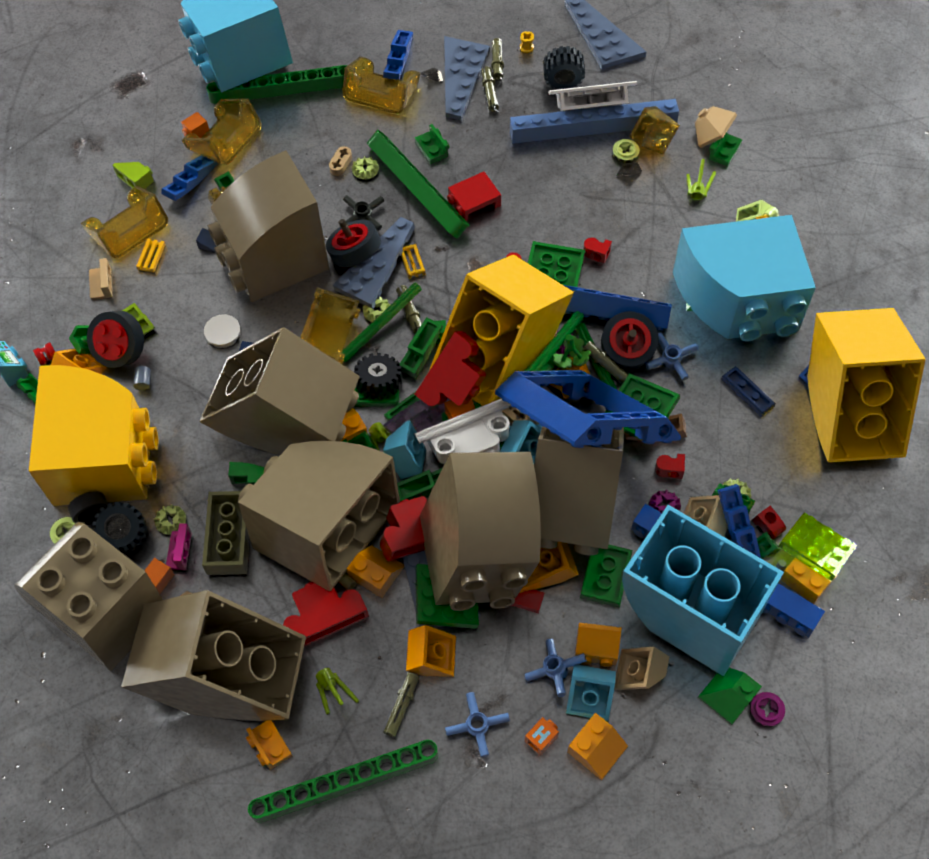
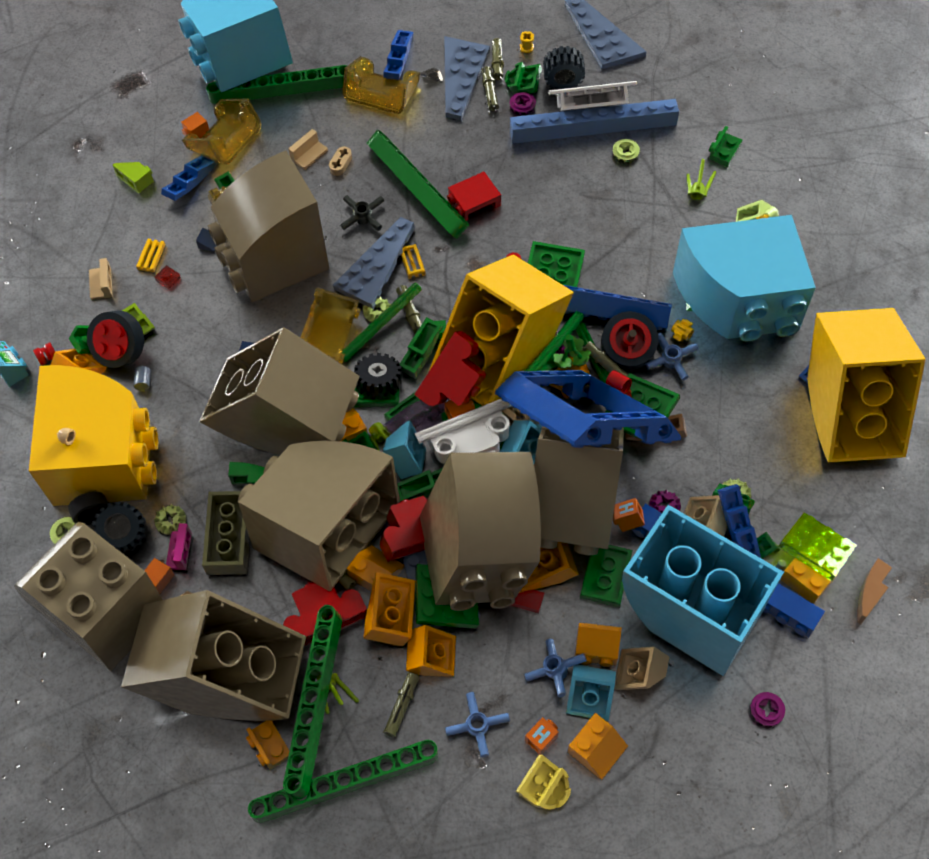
(28, 386): green hinge -> none
(66, 436): none -> tan hinge
(131, 226): clear yellow windscreen -> none
(167, 277): none -> clear red plate
(222, 331): white tile -> none
(307, 150): none -> tan panel
(315, 709): none -> green beam
(353, 242): black wheel -> none
(371, 171): yellowish green gear -> none
(390, 610): none -> light orange slope
(432, 145): green bracket -> none
(523, 78): none -> green slope
(526, 99): none -> magenta gear
(545, 785): none -> light yellow slope
(597, 250): red leg -> none
(619, 382): none -> red piece
(628, 515): none -> orange brick
(629, 169): clear smoke slope -> none
(654, 130): clear yellow slope -> none
(670, 467): red leg -> none
(682, 330): none -> yellow gear
(713, 124): tan slope -> none
(730, 694): green slope -> none
(748, 391): dark blue tile -> none
(770, 522): red leg -> none
(872, 589): none -> medium nougat slope

